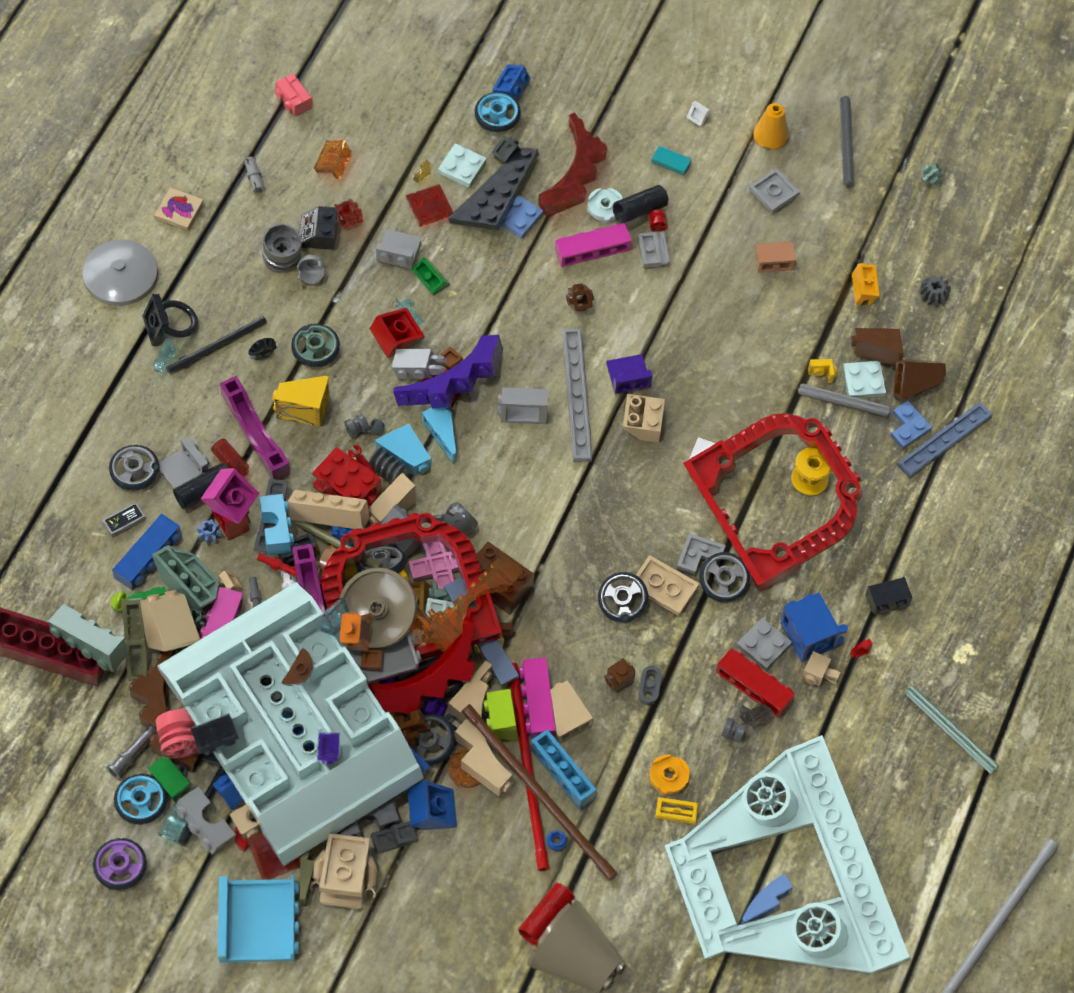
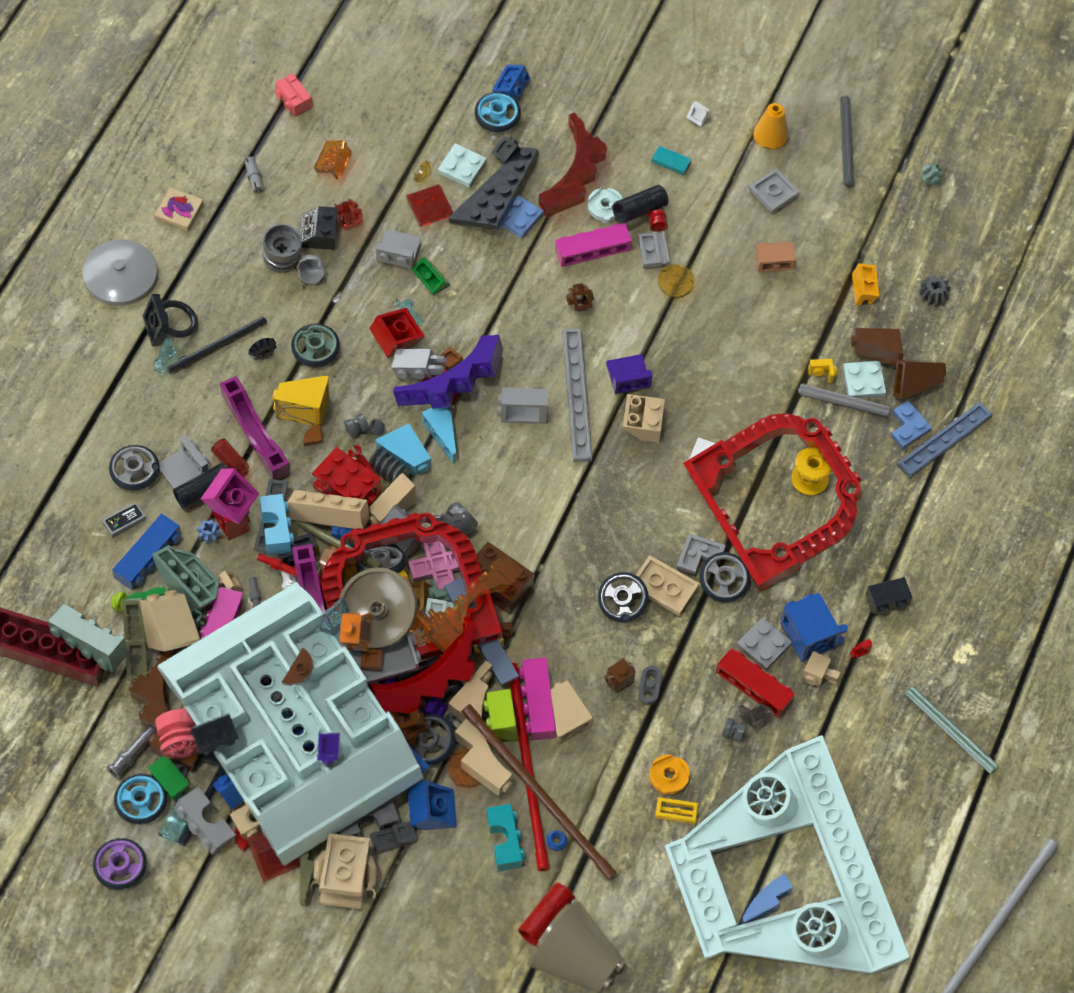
(257, 920): medium azure panel -> none
(313, 436): none -> dark orange tile
(502, 820): none -> teal arch
(563, 769): dark azure brick -> none
(676, 281): none -> clear yellow tile

